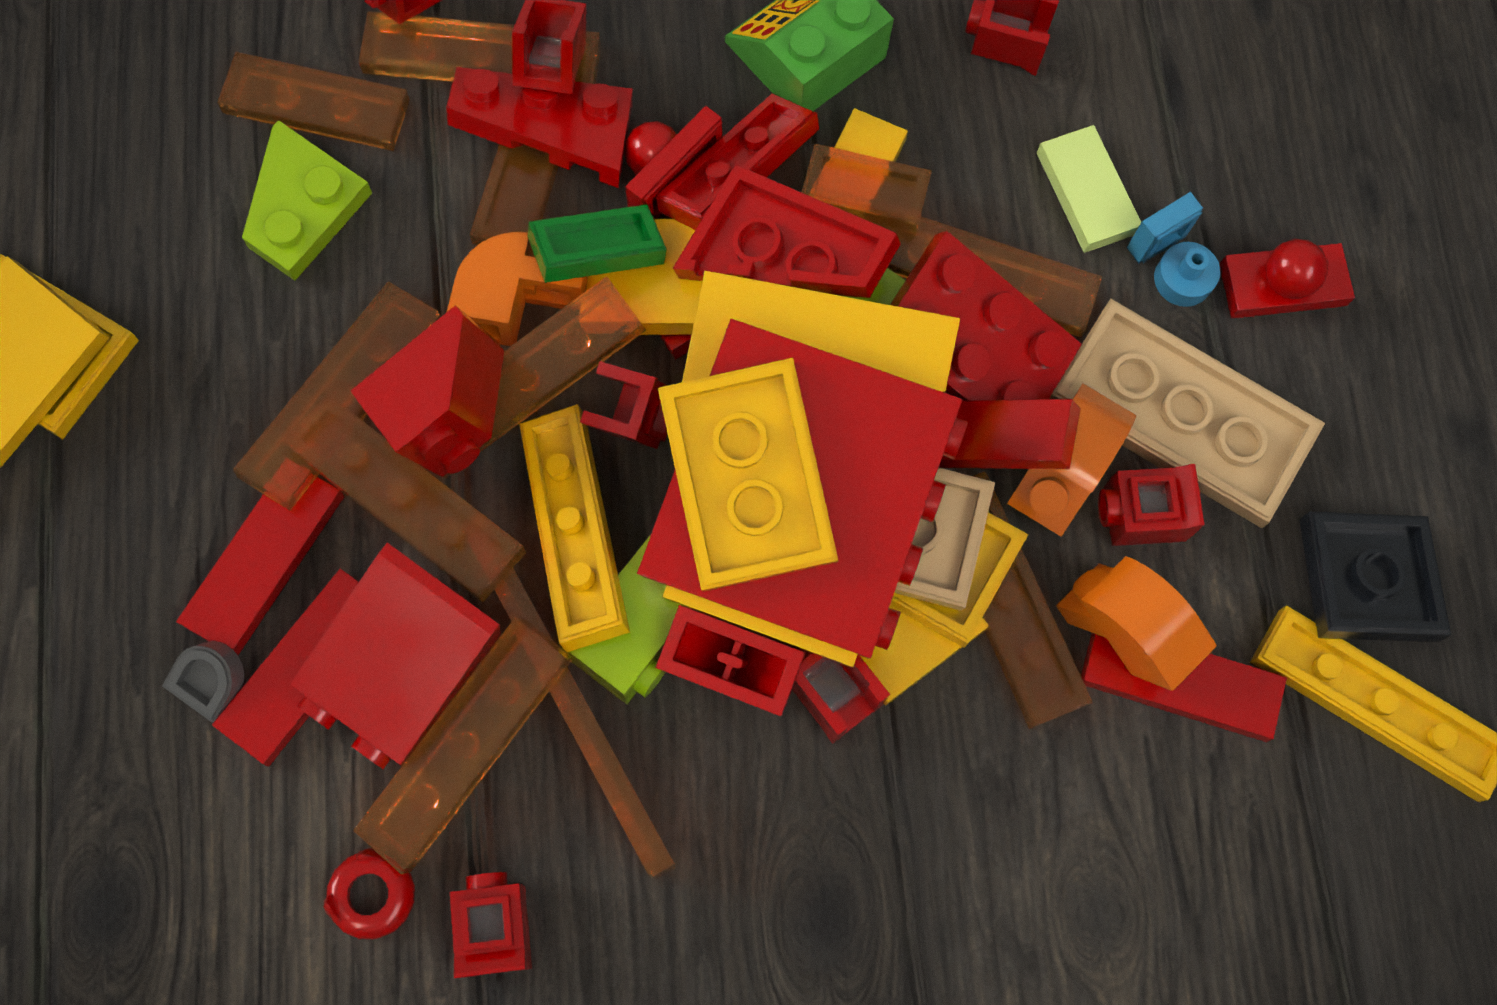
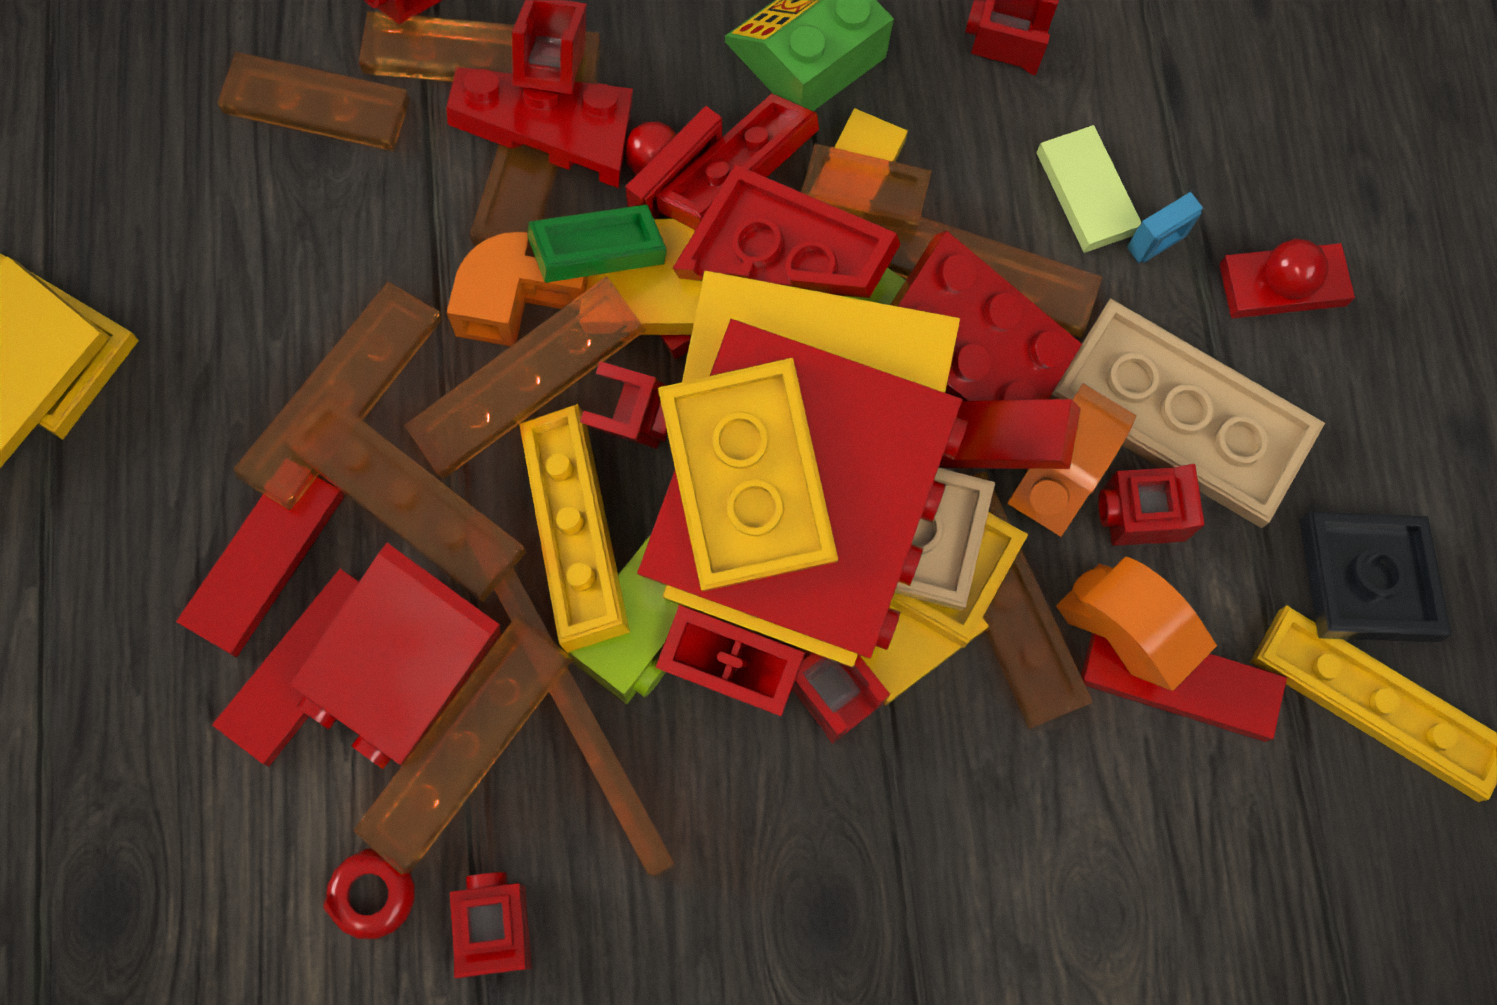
(206, 678): dark grey tile -> none
(299, 202): lime wing -> none
(437, 394): red slope -> none
(1187, 274): dark azure tile -> none

